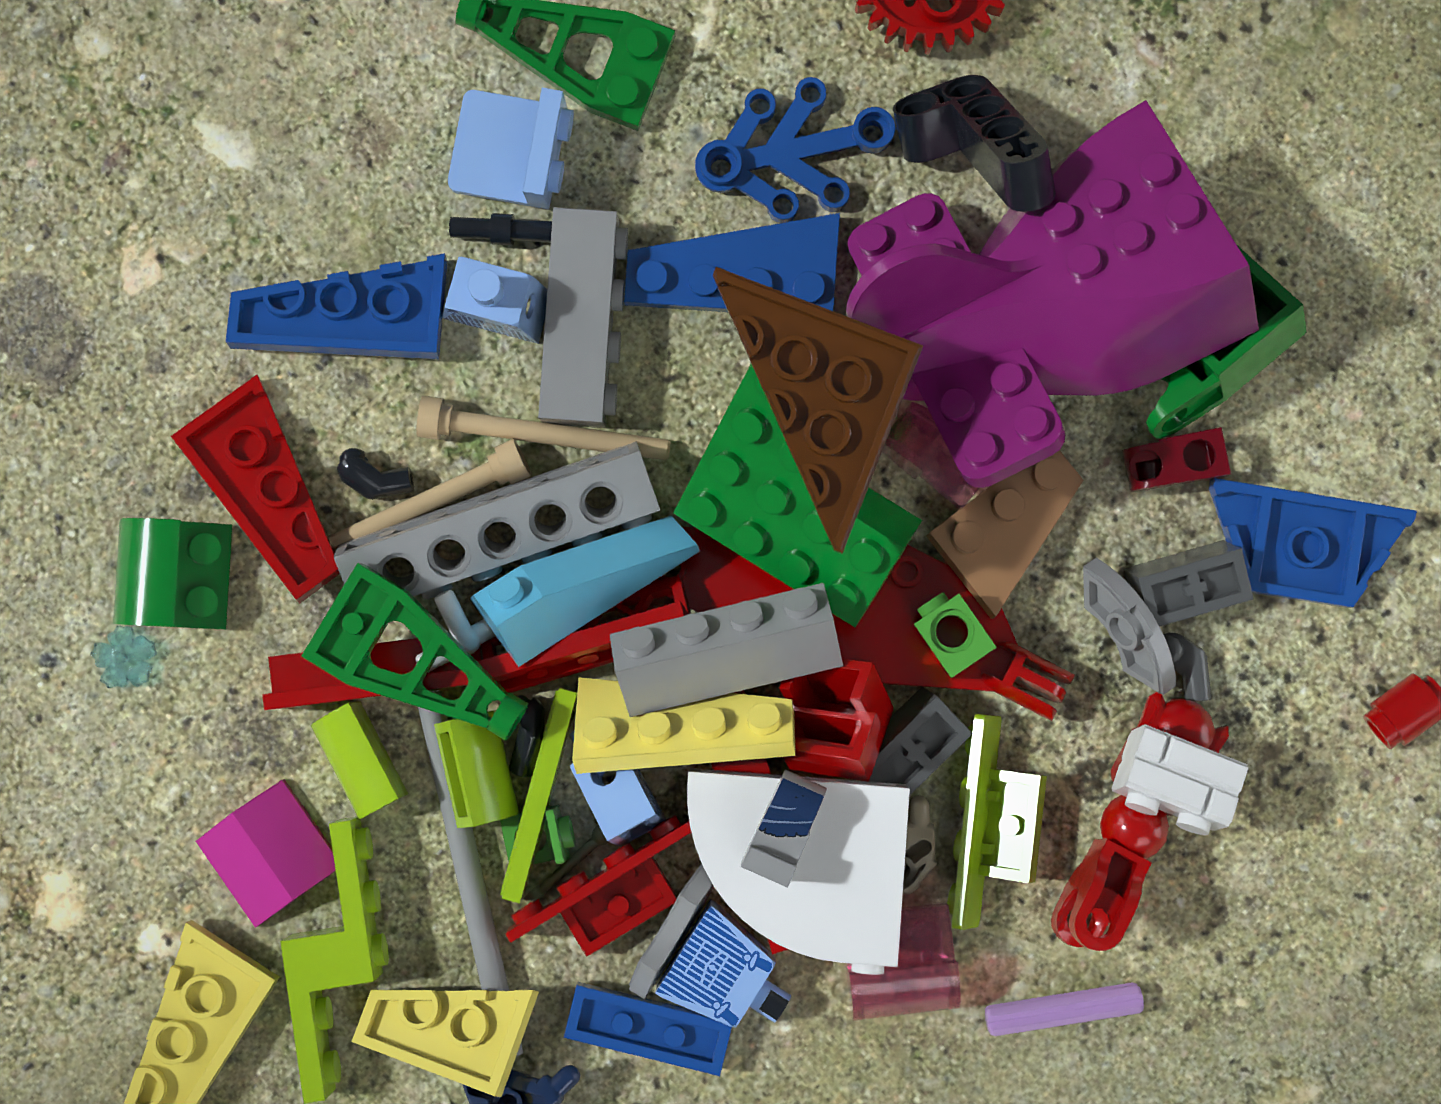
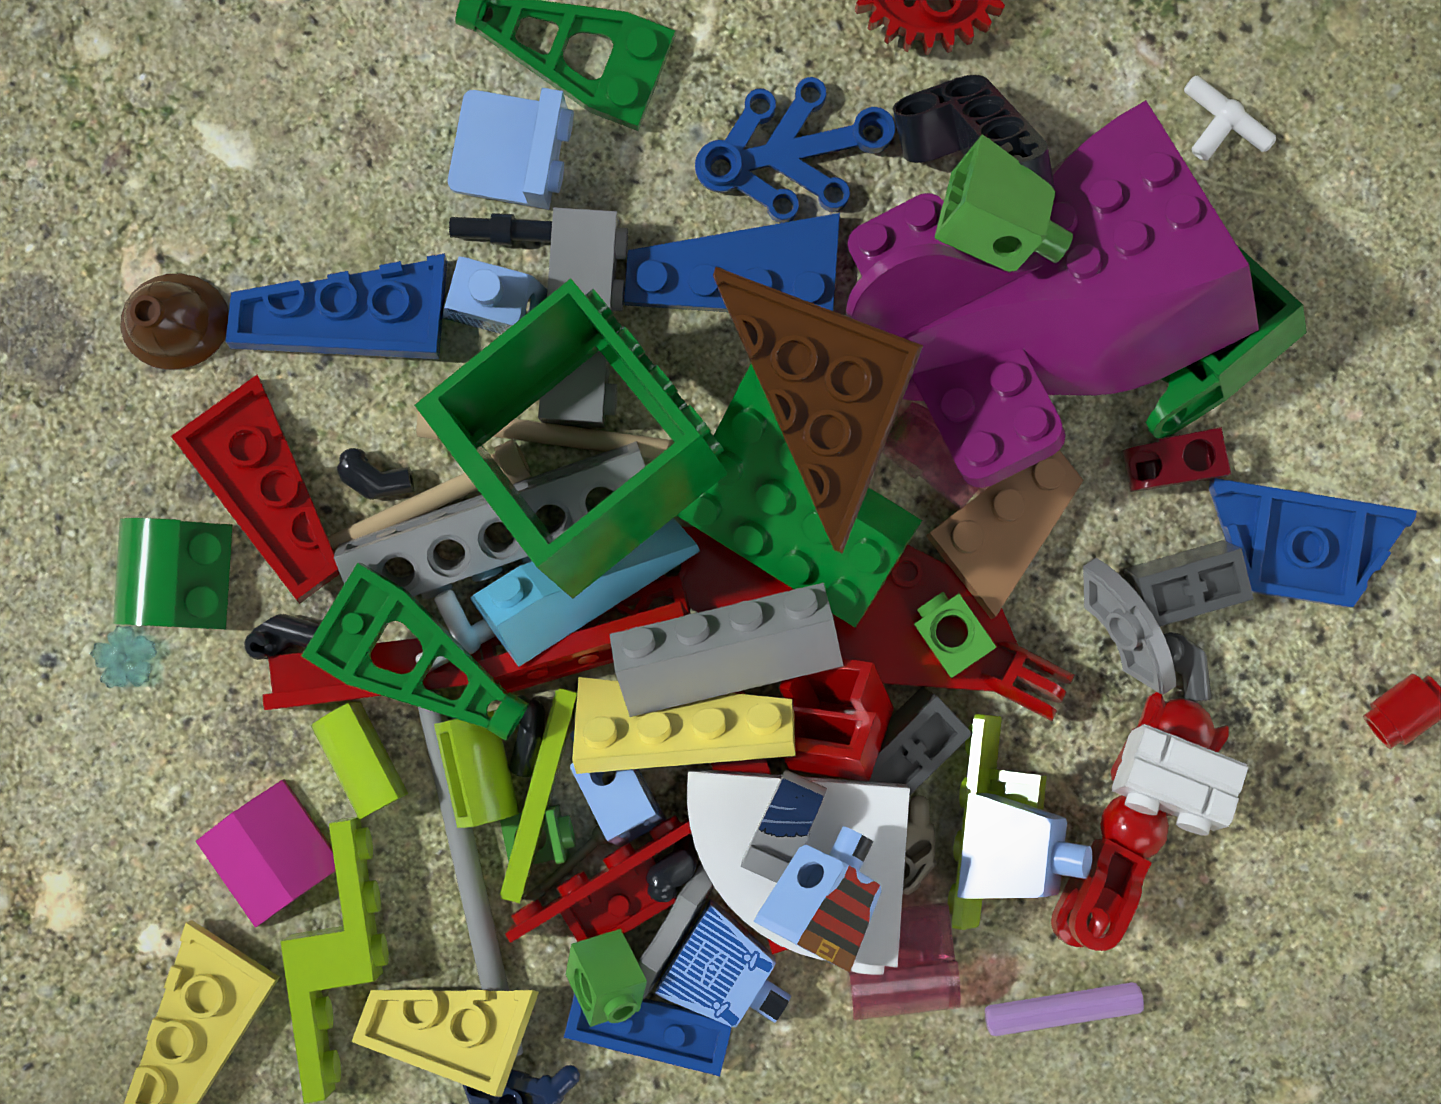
(174, 321): none -> reddish brown hat
(278, 635): none -> black arm
(522, 369): none -> green window
(606, 978): none -> bright green brick
(672, 870): none -> black arm
(824, 900): none -> torso
(999, 210): none -> bright green torso
(1016, 850): none -> torso
(1228, 115): none -> white piece

